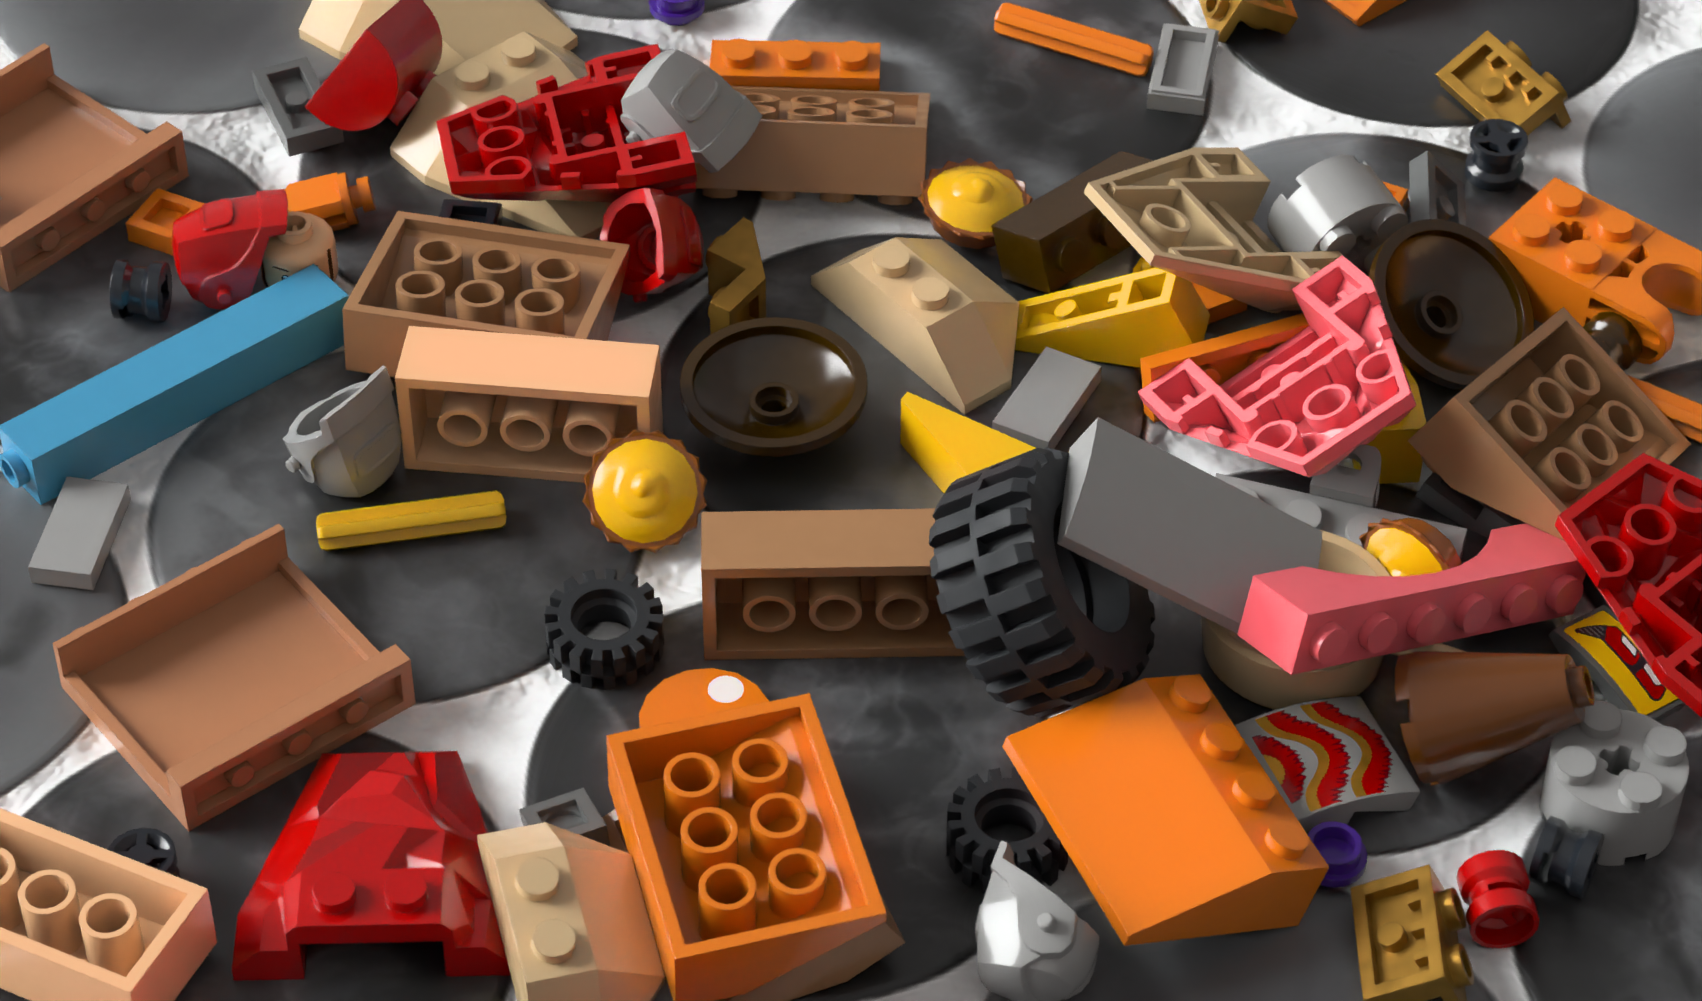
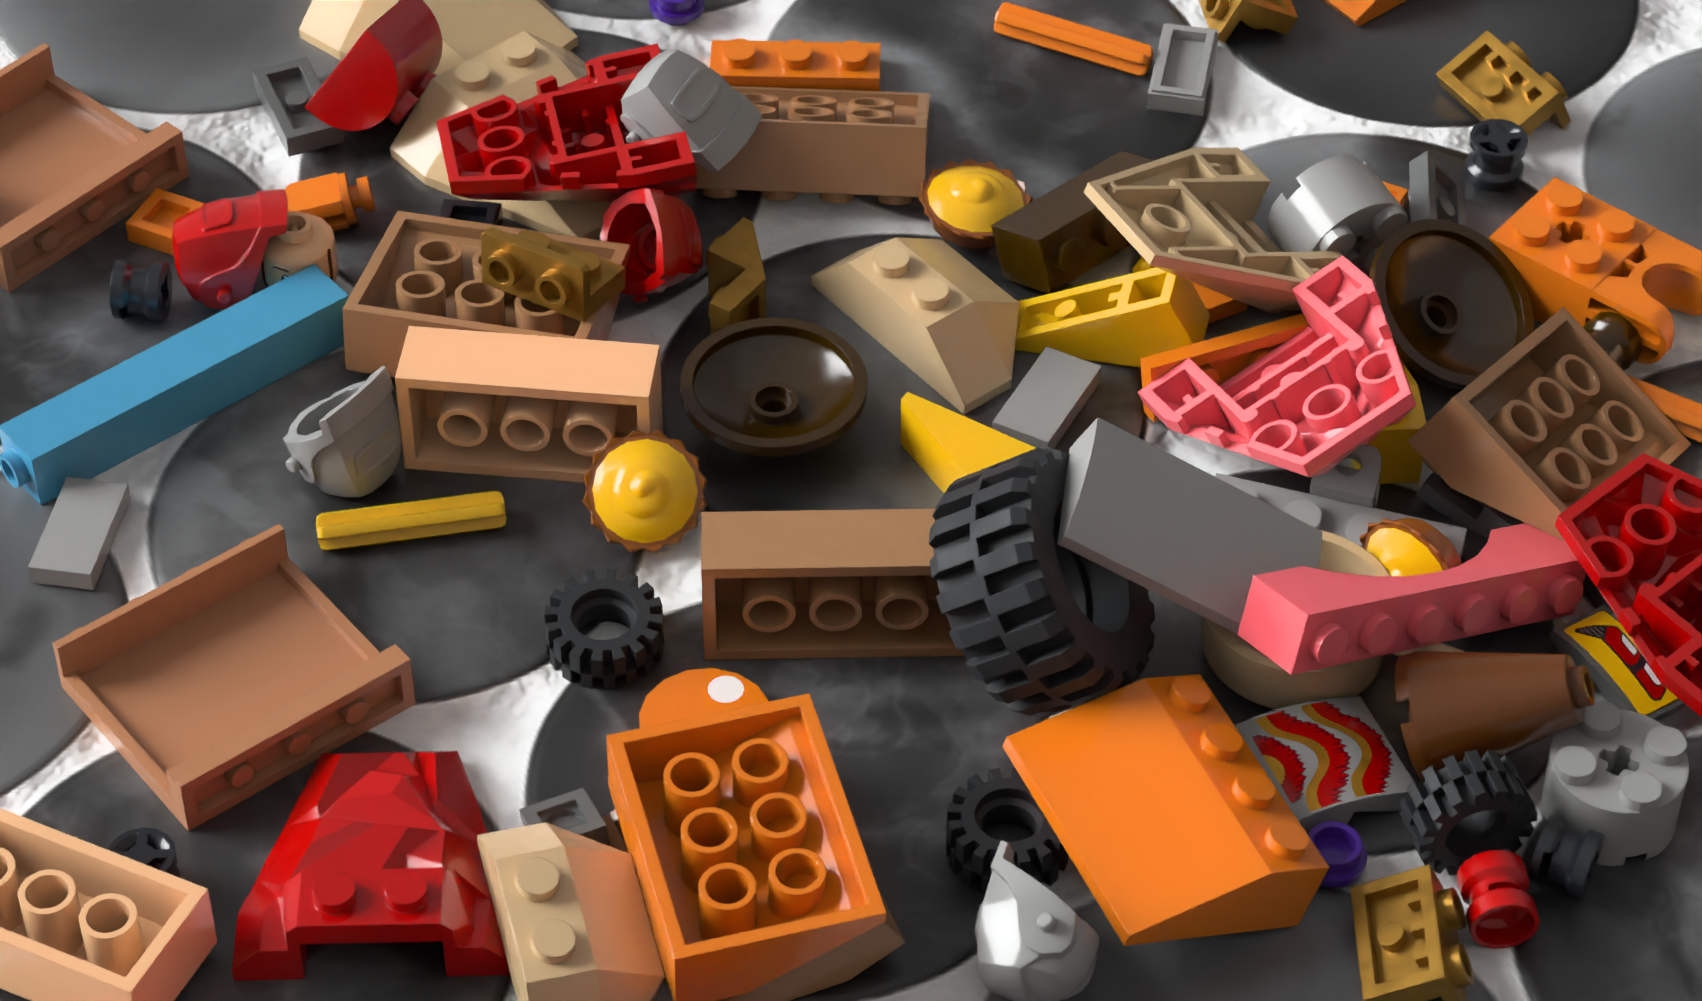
(549, 272): none -> pearl gold bracket
(1467, 810): none -> black tyre

